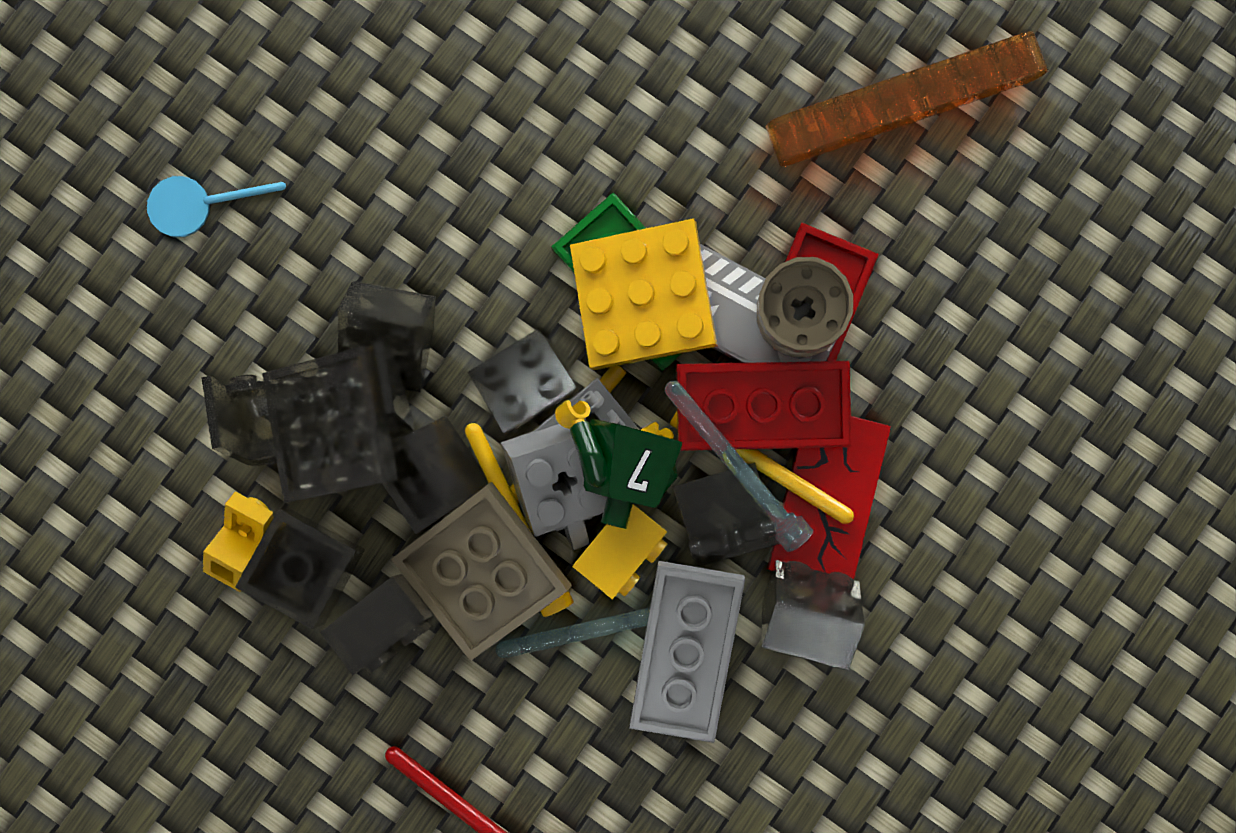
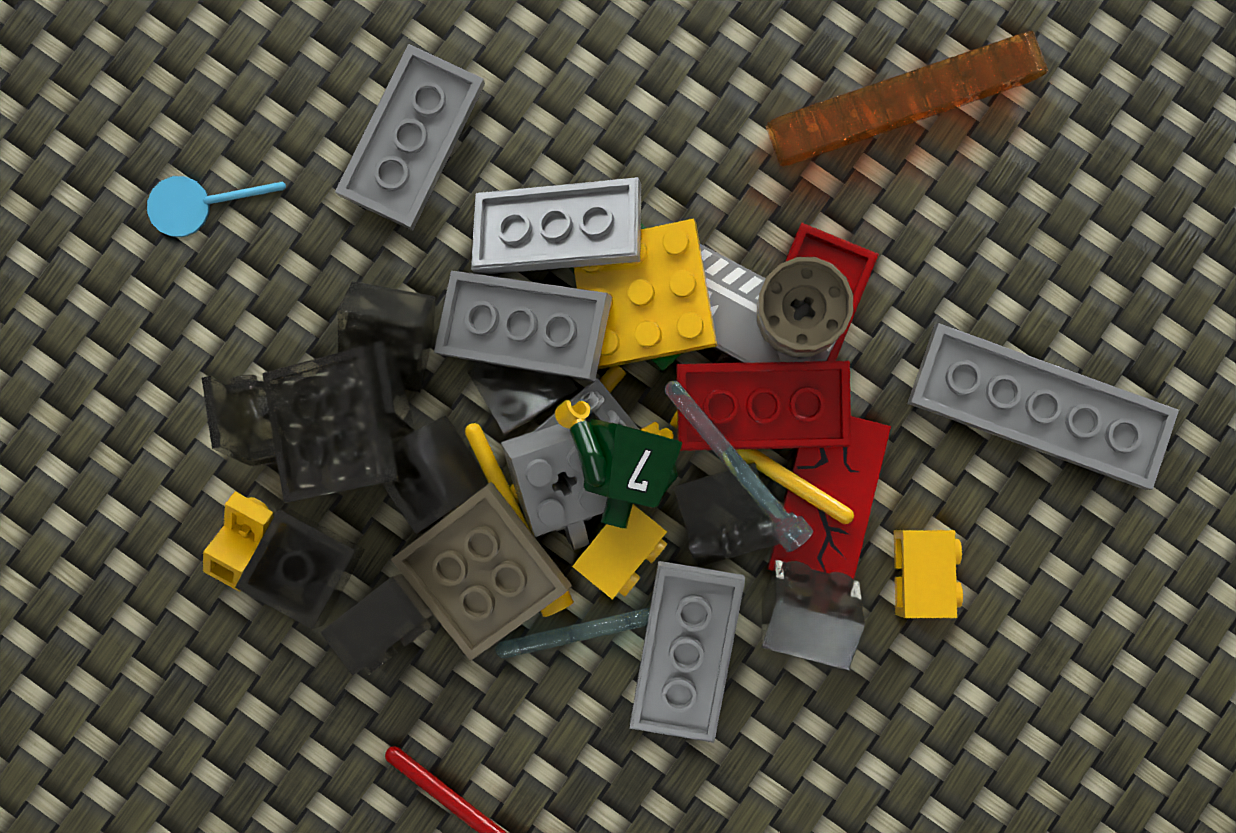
(410, 137): none -> light grey plate
(523, 325): none -> light grey plate
(557, 227): none -> tile
(928, 573): none -> yellow piece
(1043, 407): none -> light grey plate

